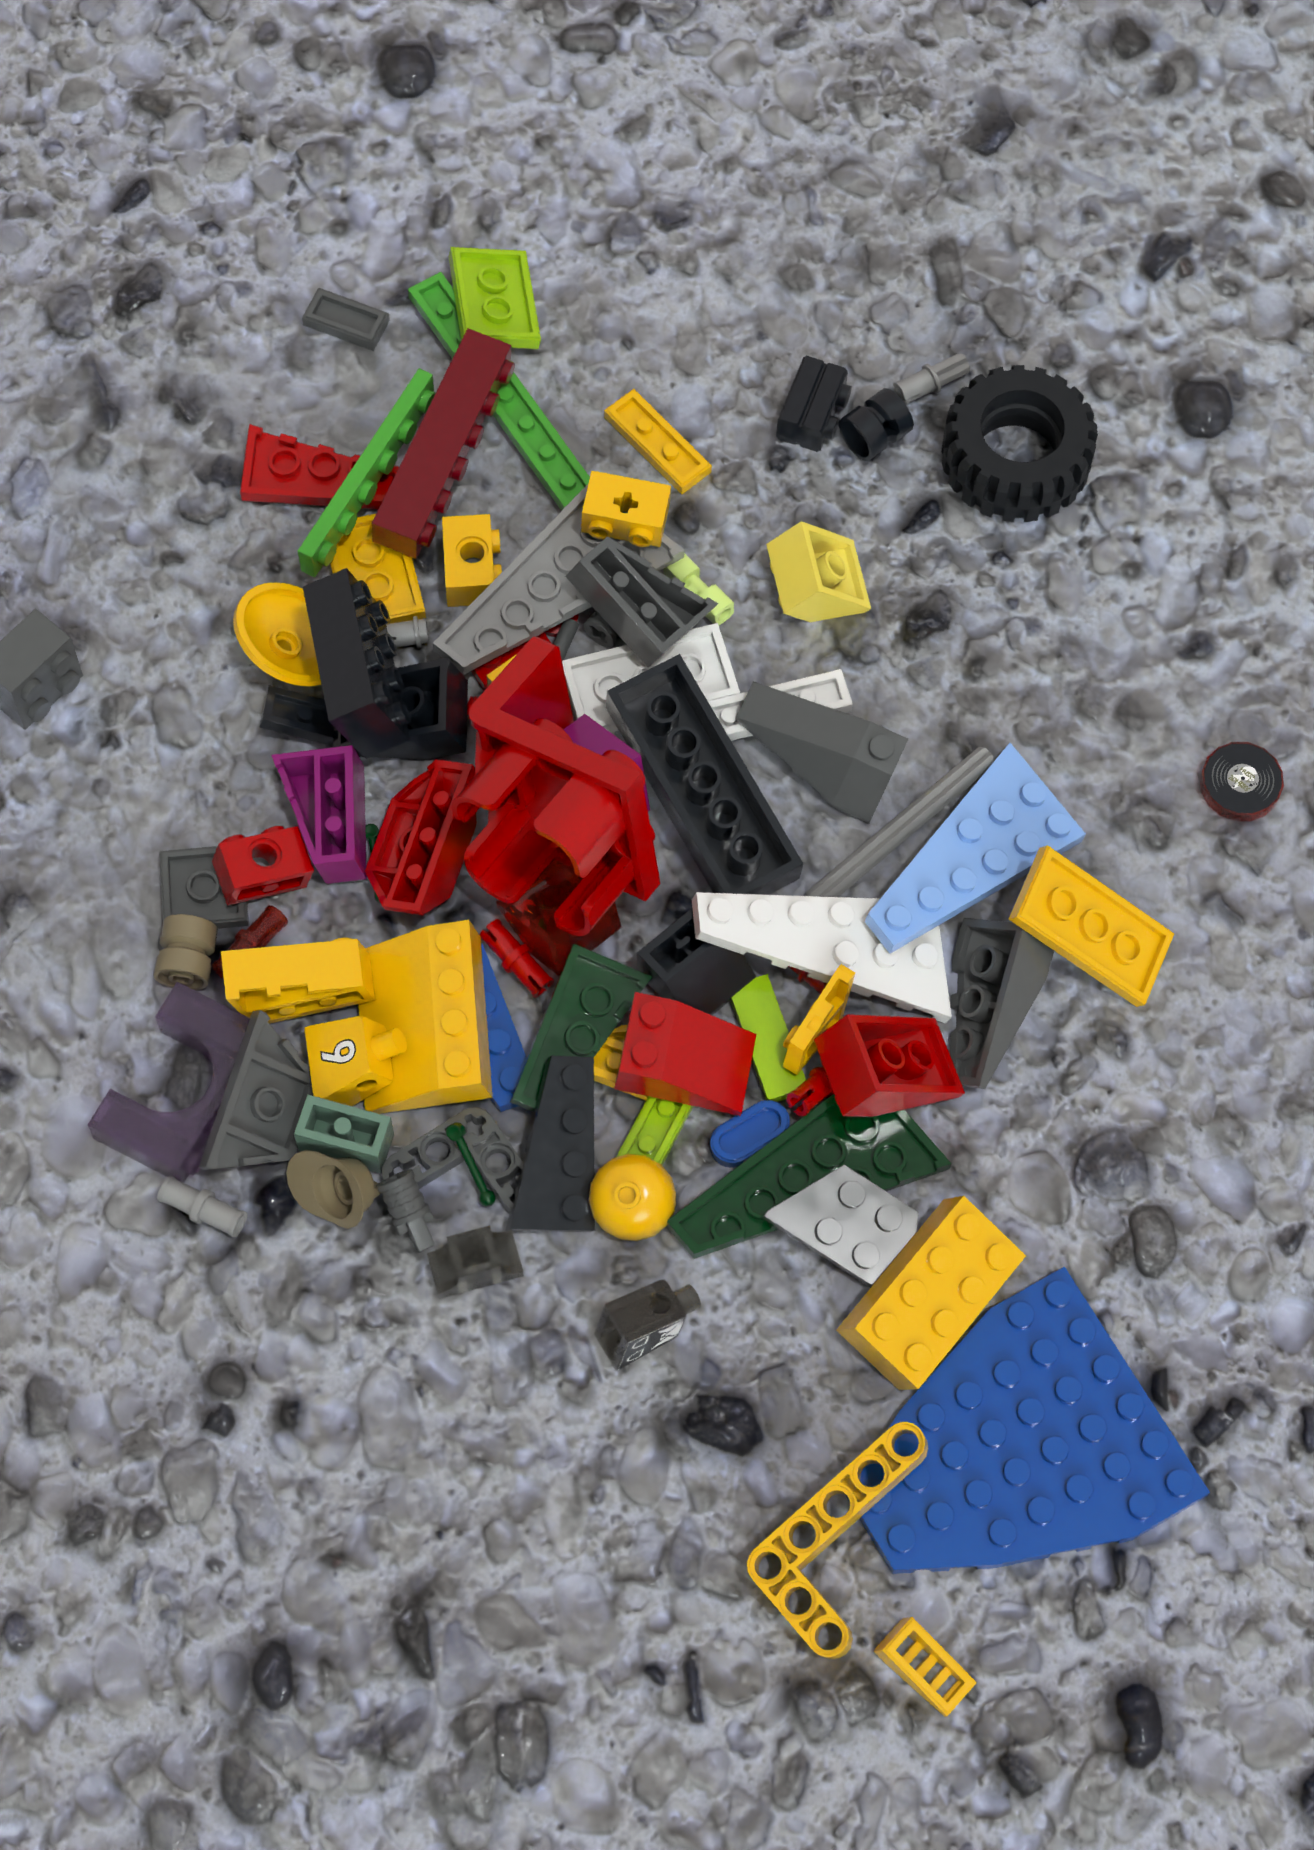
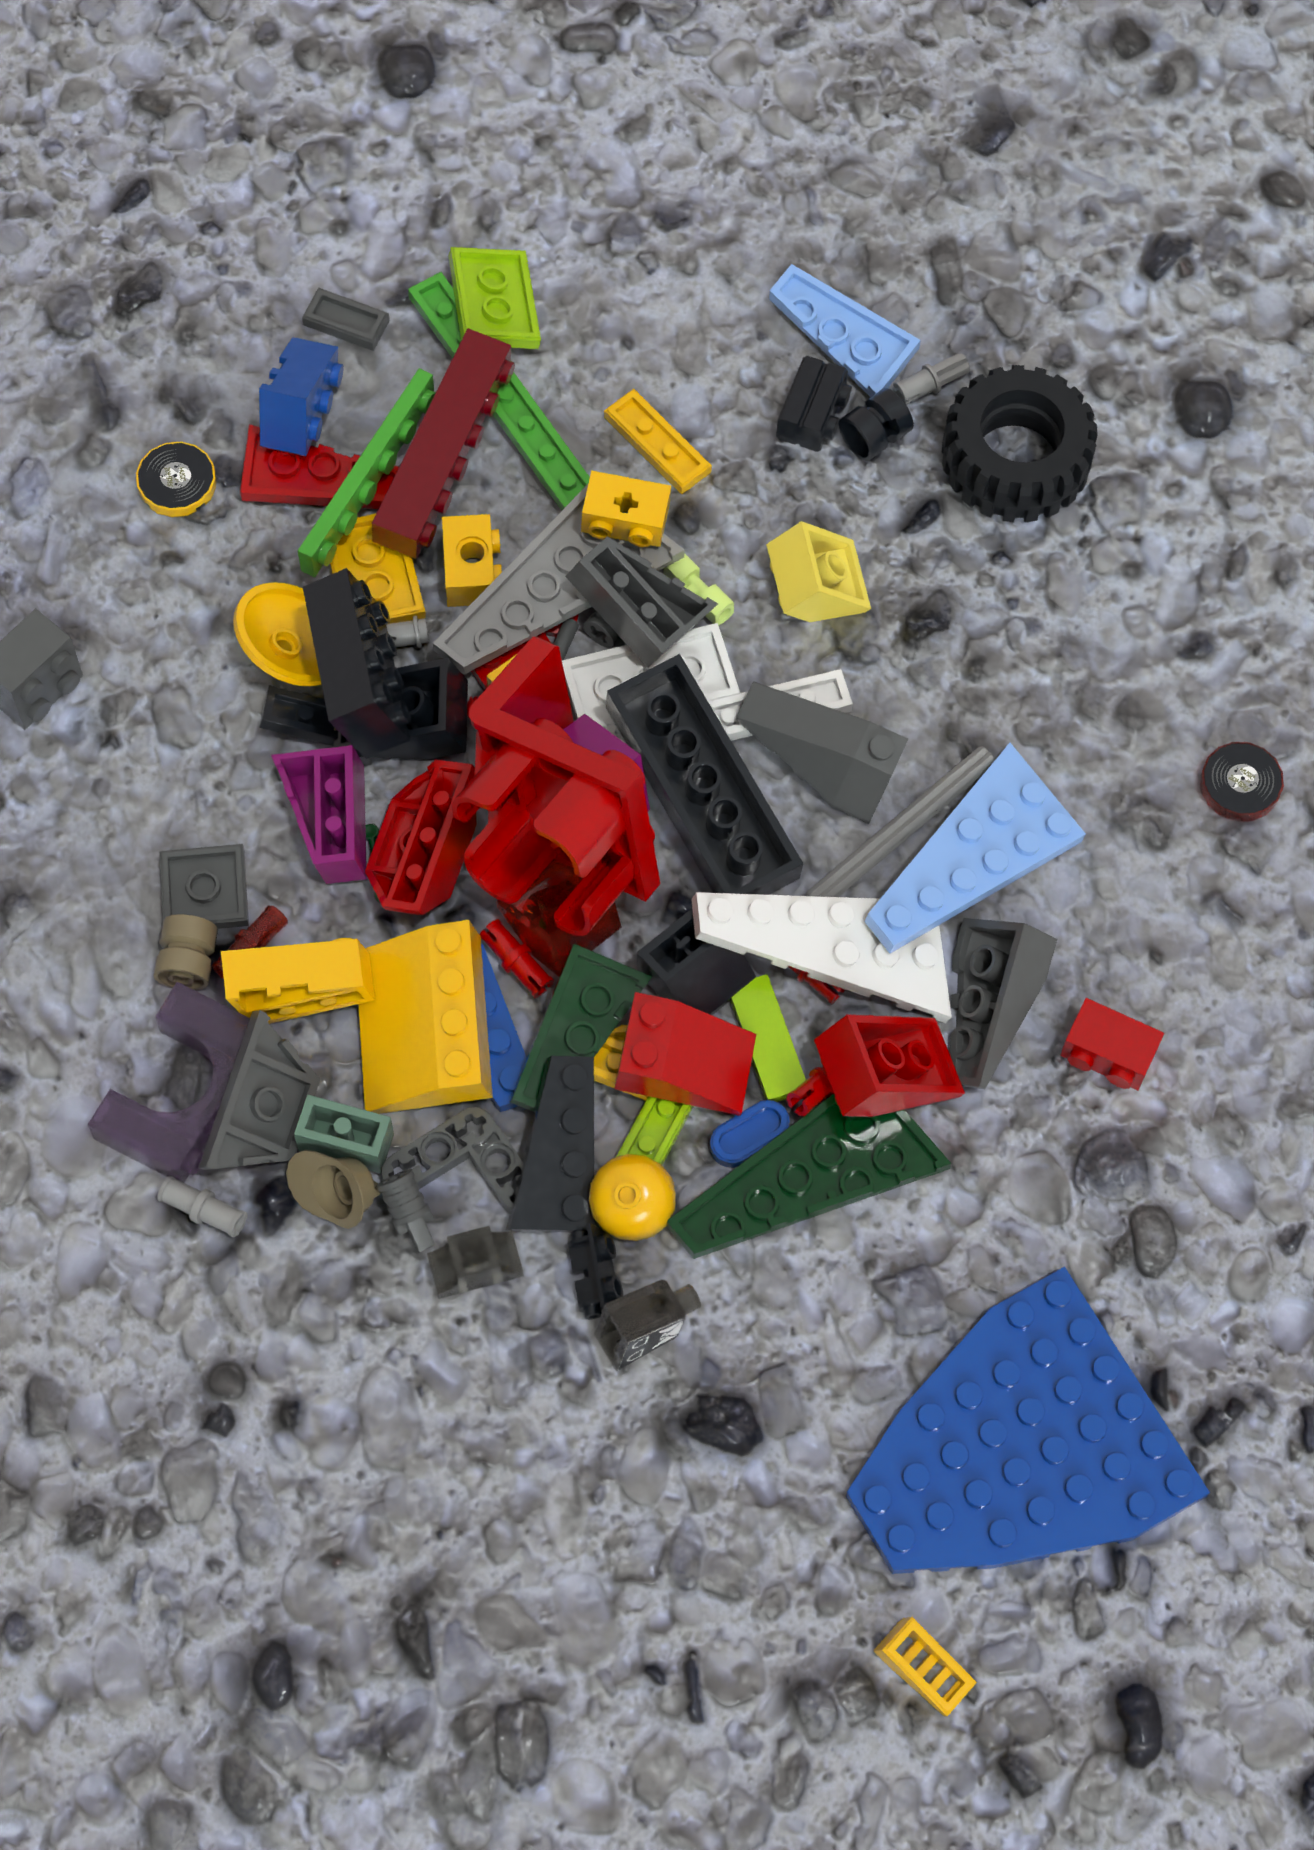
(176, 479): none -> black tile
(246, 880): red brick -> none
(298, 396): none -> blue wedge
(351, 1058): yellow torso -> none
(456, 1133): dark green hinge -> none
(594, 1253): none -> black hinge
(822, 1015): yellow wing -> none
(827, 1531): yellow beam -> none
(845, 330): none -> light blue wing
(848, 1223): wing -> none
(931, 1293): yellow brick -> none
(1091, 926): yellow tile -> none
(1111, 1045): none -> red brick

